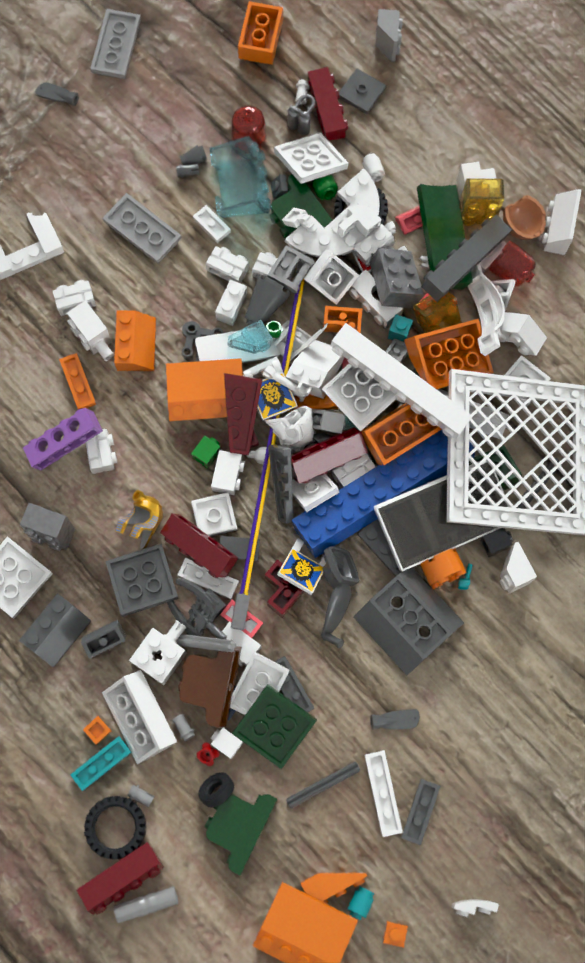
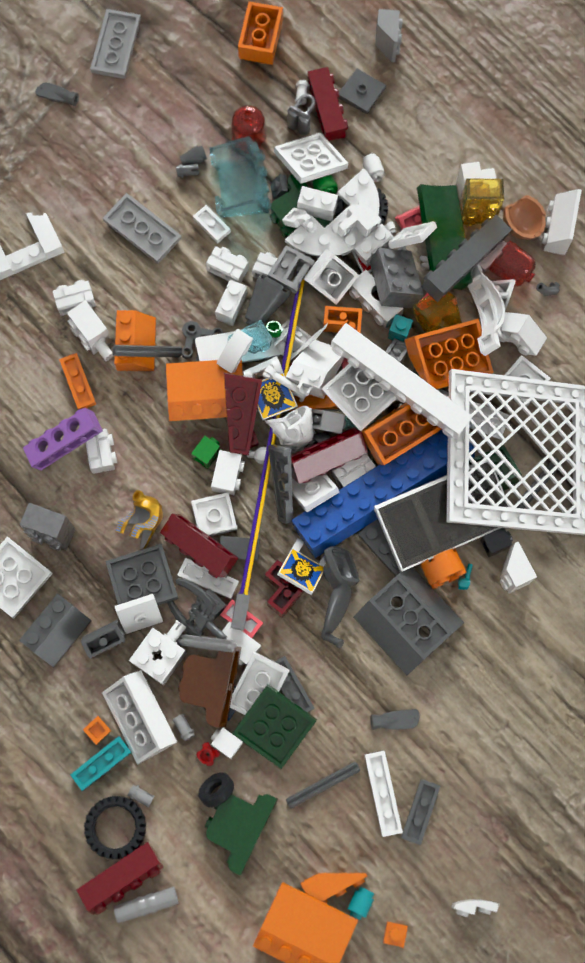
(139, 613): none -> white plate
(147, 351): none -> dark grey axle
(234, 350): none -> white slope
(317, 203): none -> white brick
(412, 235): none -> white plate
(547, 291): none -> dark grey arm

